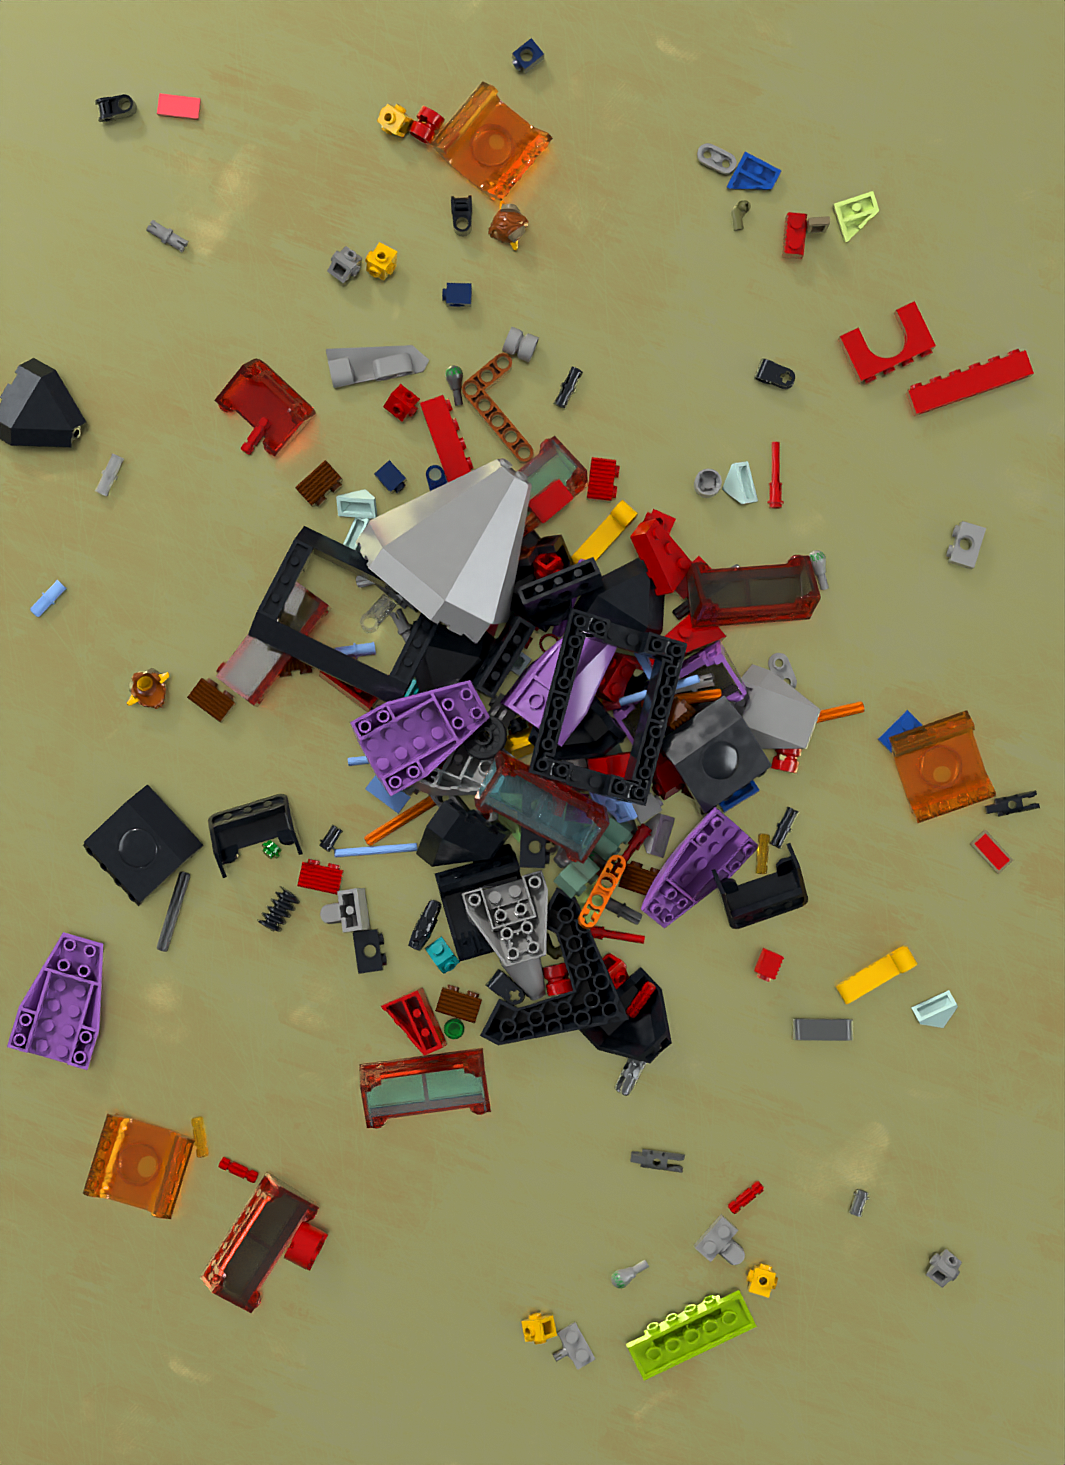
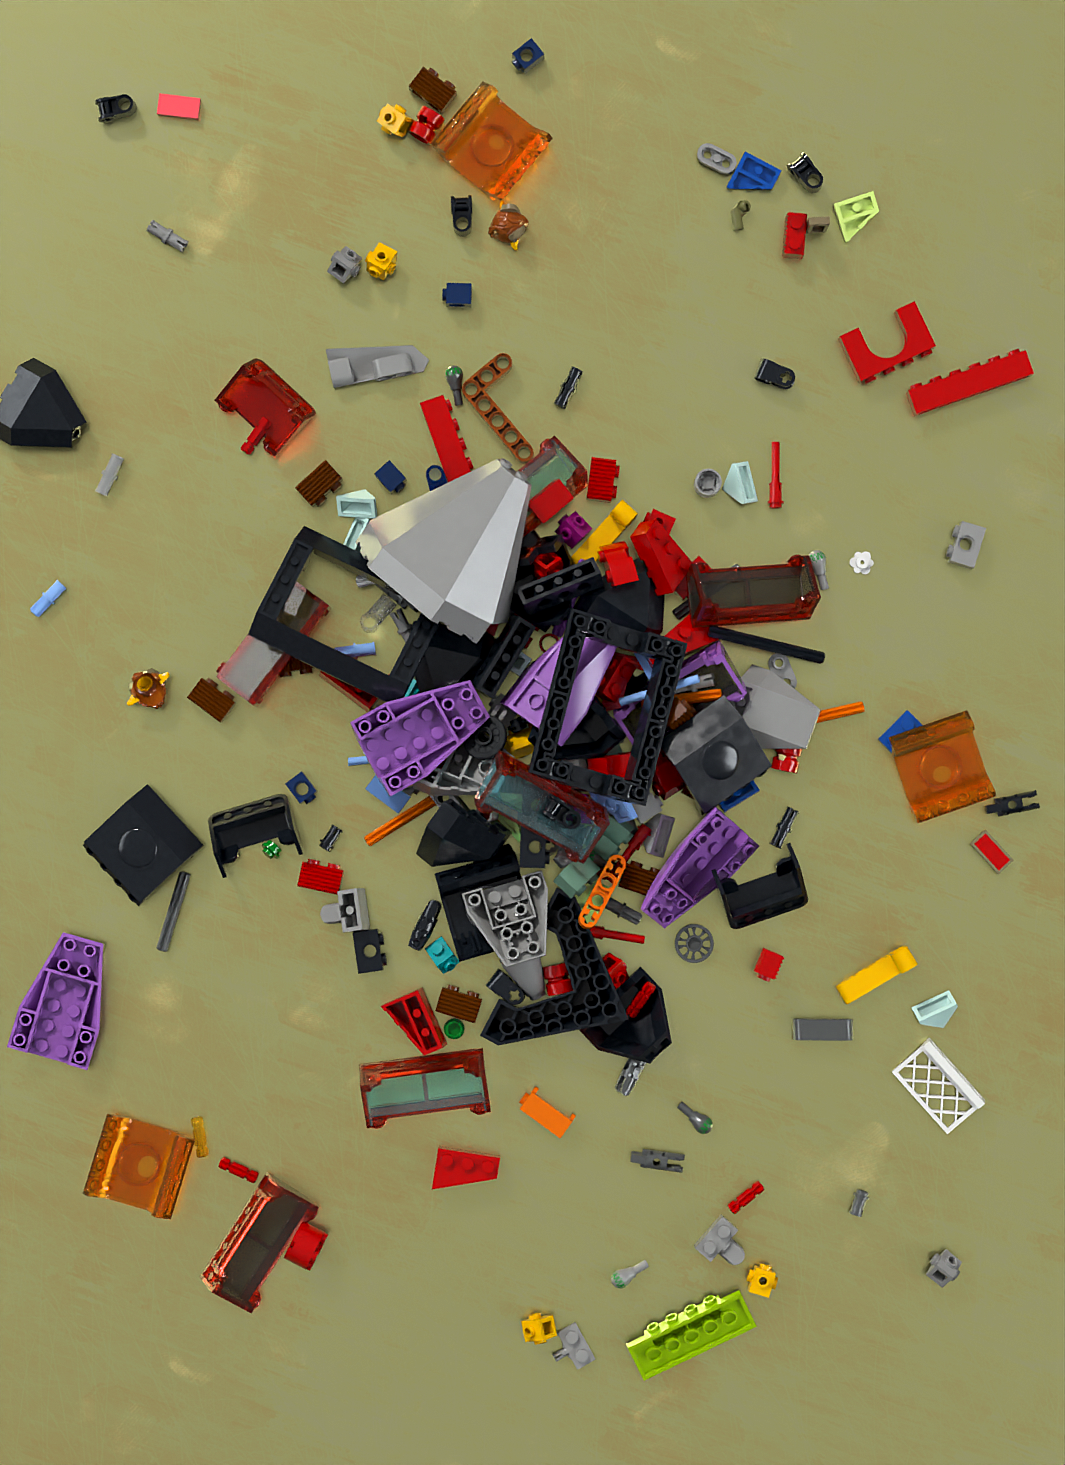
(279, 910): black piece -> none
(295, 782): none -> dark blue brick
(375, 850): light blue bar -> none
(402, 403): red brick -> none
(433, 90): none -> reddish brown brick
(463, 1167): none -> red wedge
(520, 344): light grey wheel -> none
(545, 1113): none -> orange brick
(553, 952): olive arm -> none
(557, 810): none -> black piece
(573, 529): none -> magenta brick
(618, 563): none -> red brick
(694, 943): none -> dark grey wheel
(701, 1122): none -> dark grey piece
(762, 853): clear yellow axle -> none
(766, 644): none -> black axle
(803, 170): none -> black piece
(858, 567): none -> white plant
(951, 1073): none -> white fence

